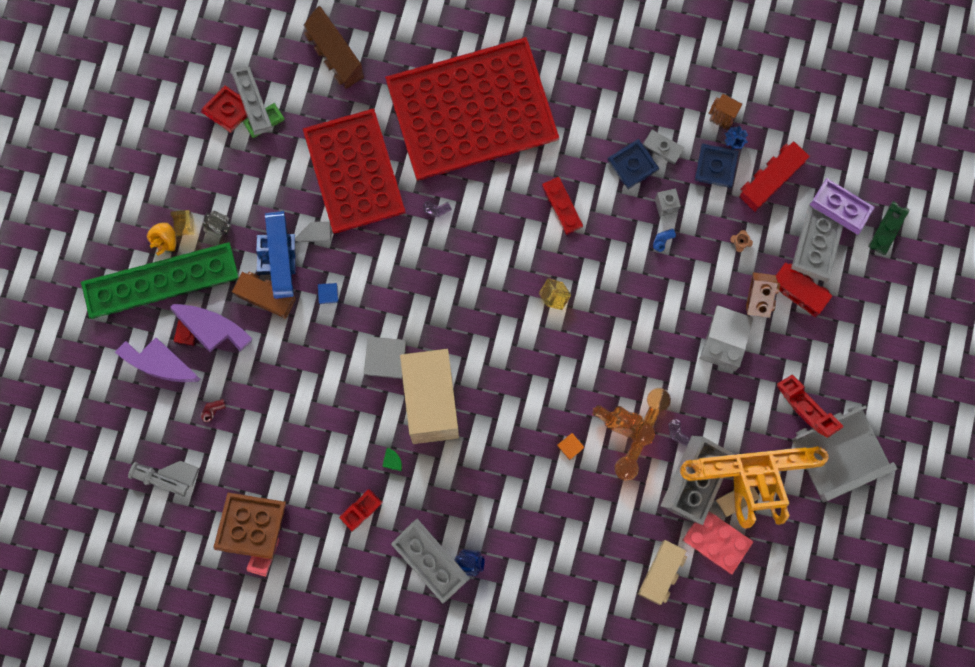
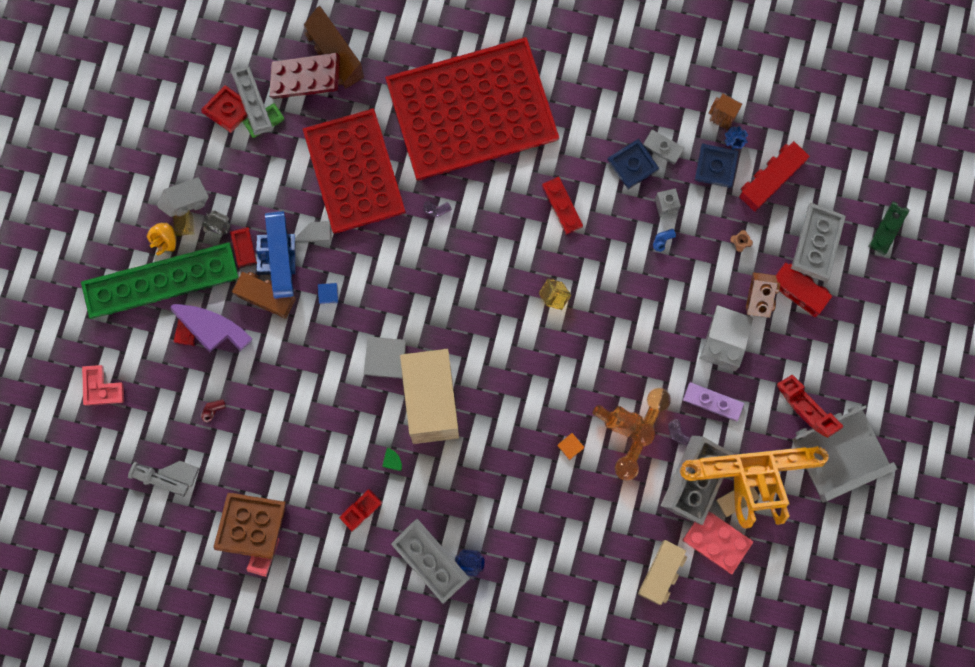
(95, 390): none -> coral plate
(157, 362): medium lavender slope -> none
(183, 197): none -> light grey slope
(243, 247): none -> red tile
(304, 76): none -> plate
(713, 402): none -> lavender plate
(842, 206): medium lavender tile -> none

